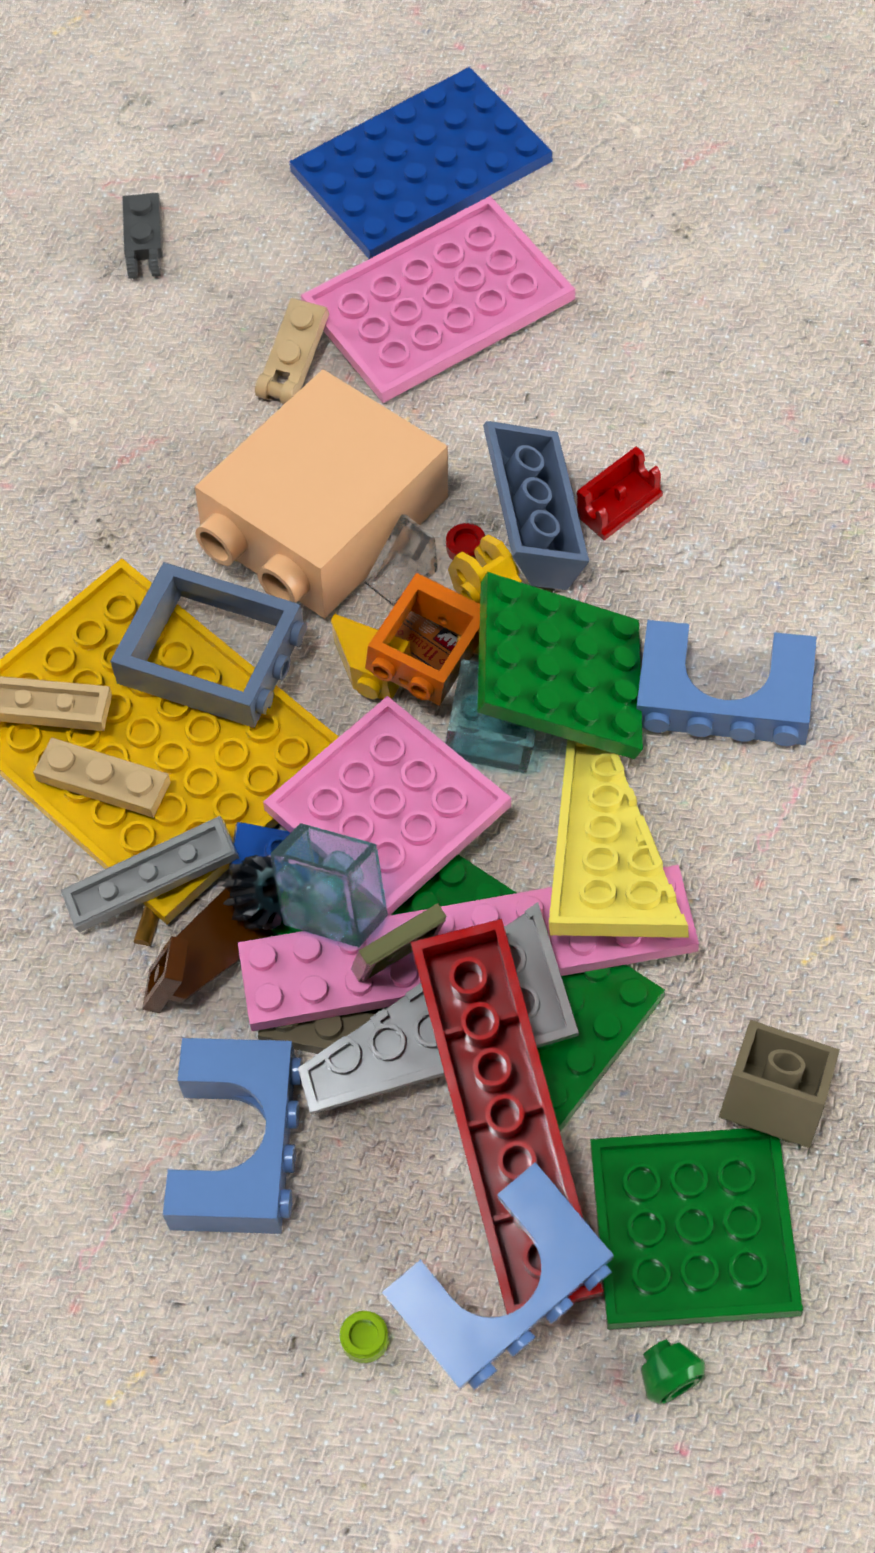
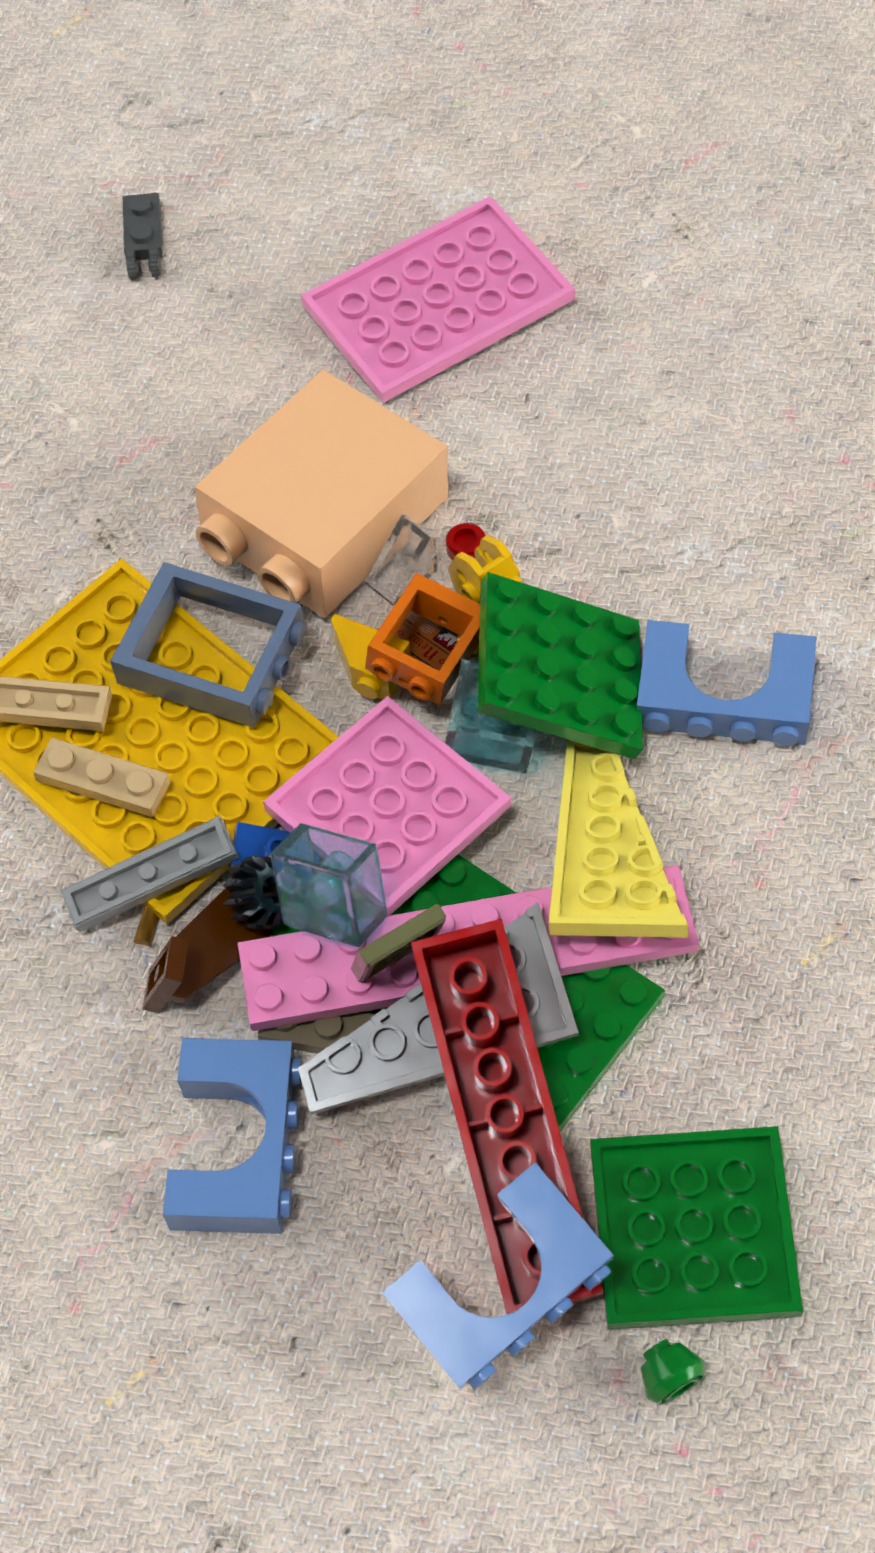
(292, 350): tan plate -> none
(364, 1336): lime tile -> none
(420, 162): blue plate -> none
(537, 504): sand blue slope -> none
(618, 494): red hinge -> none
(779, 1084): dark tan brick -> none

